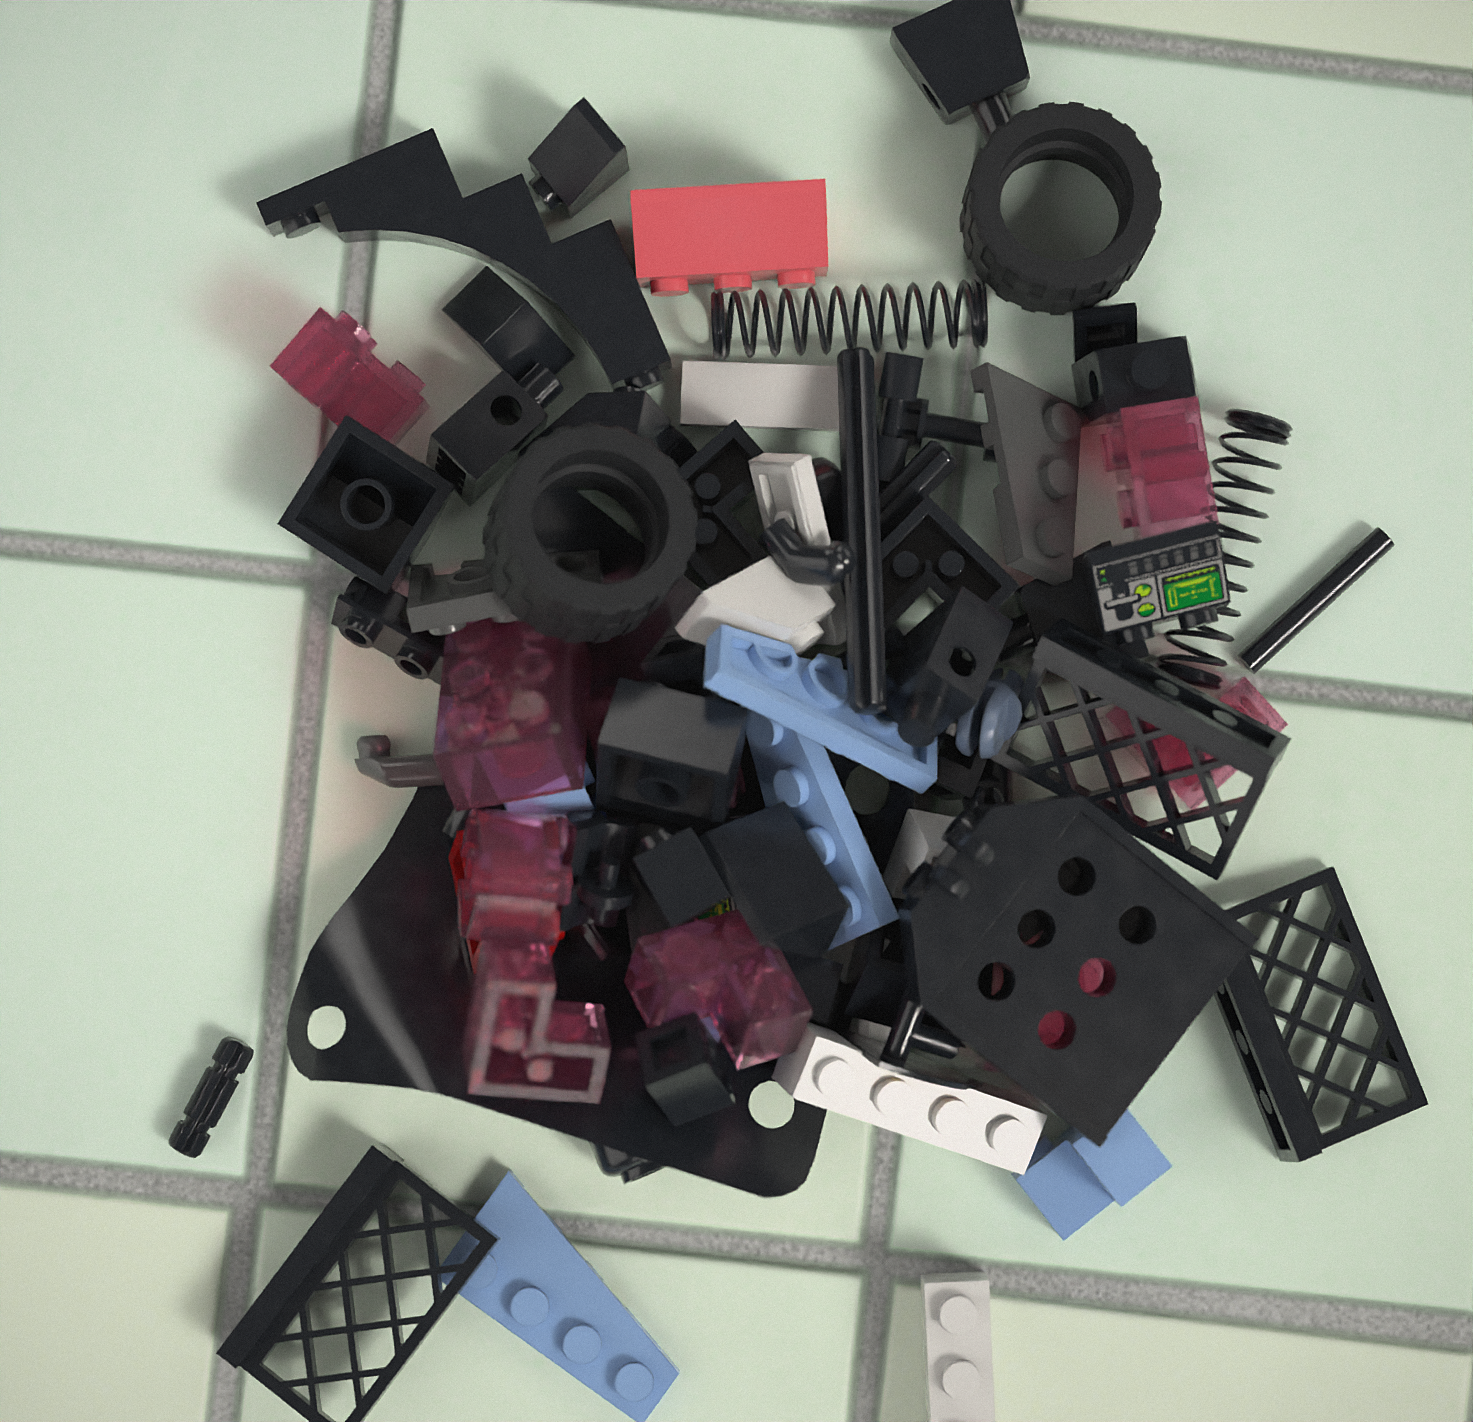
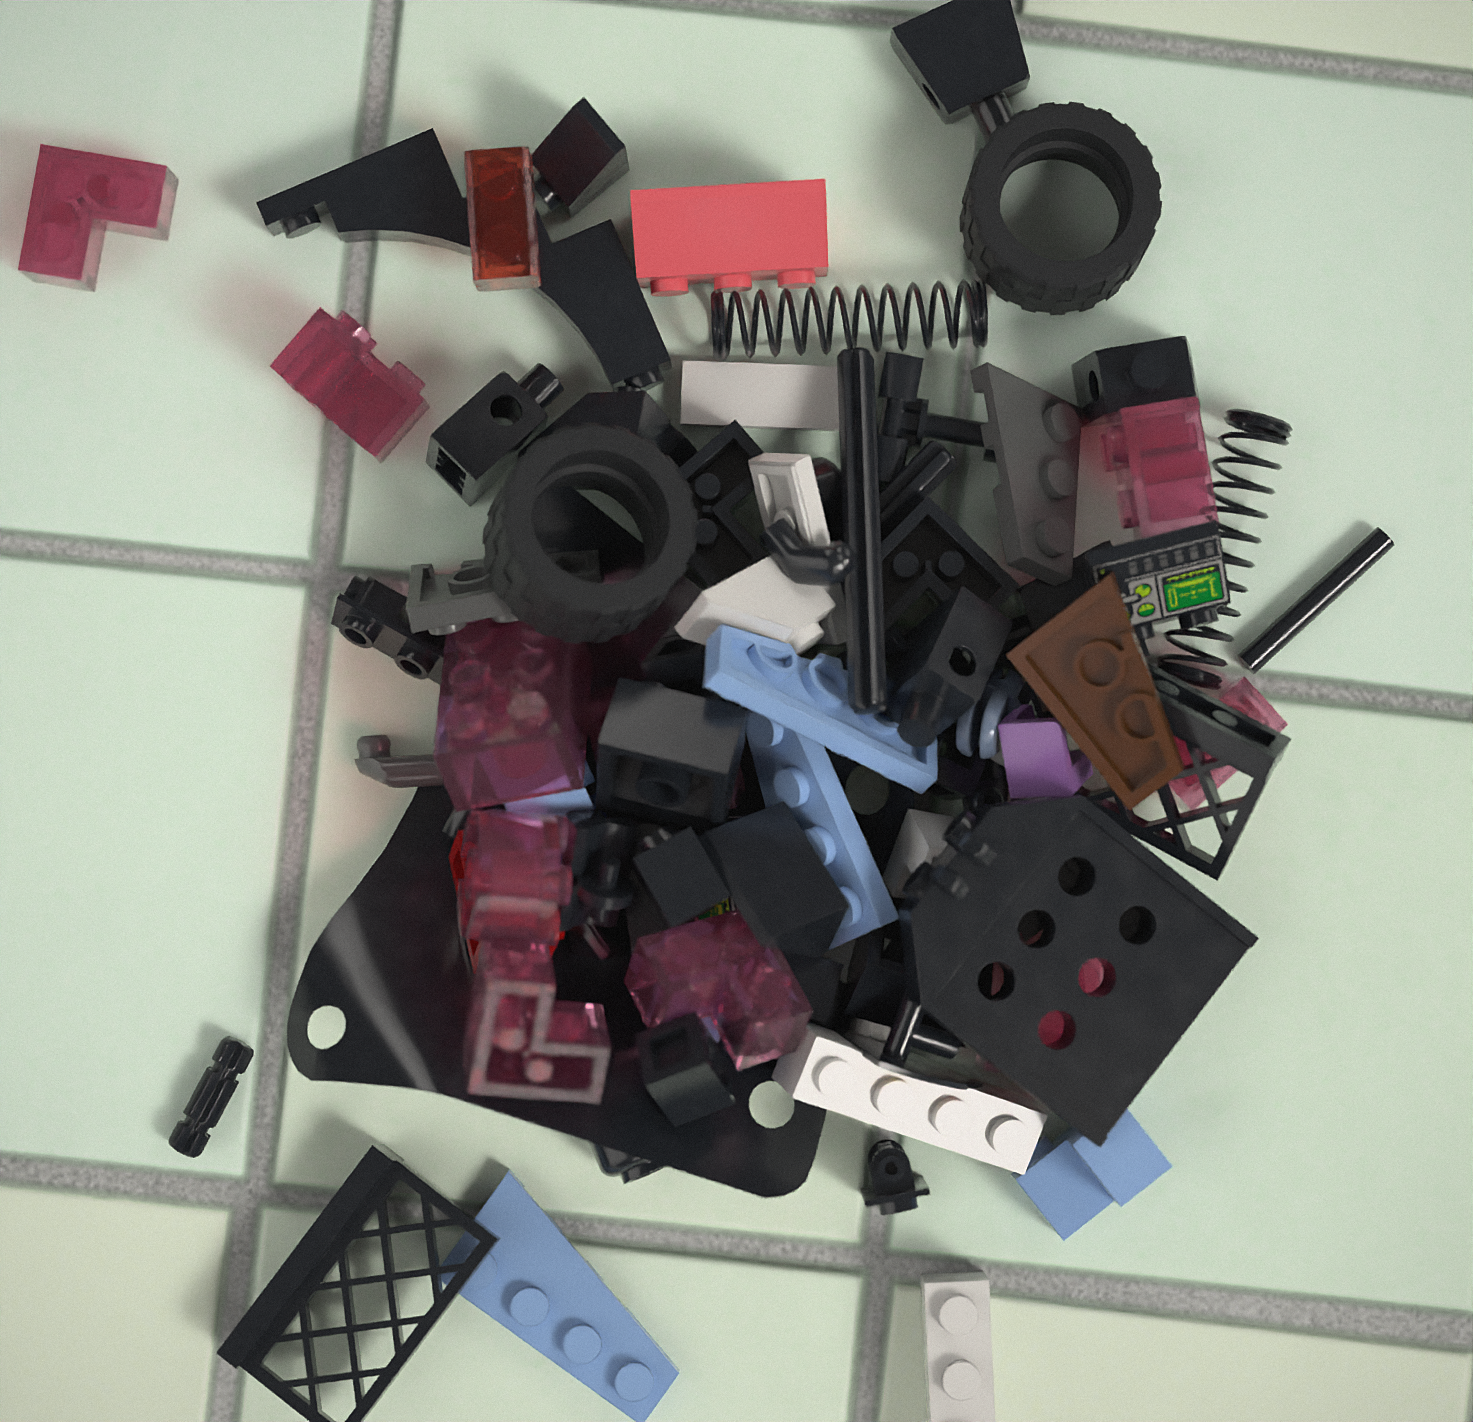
(80, 199): none -> clear pink brick
(368, 505): black slope -> none
(502, 218): none -> clear red brick
(506, 327): black slope -> none
(892, 1180): none -> black hinge
(1039, 756): none -> medium lavender panel
(1102, 691): none -> reddish brown wing
(1103, 327): black slope -> none
(1265, 1050): black fence -> none

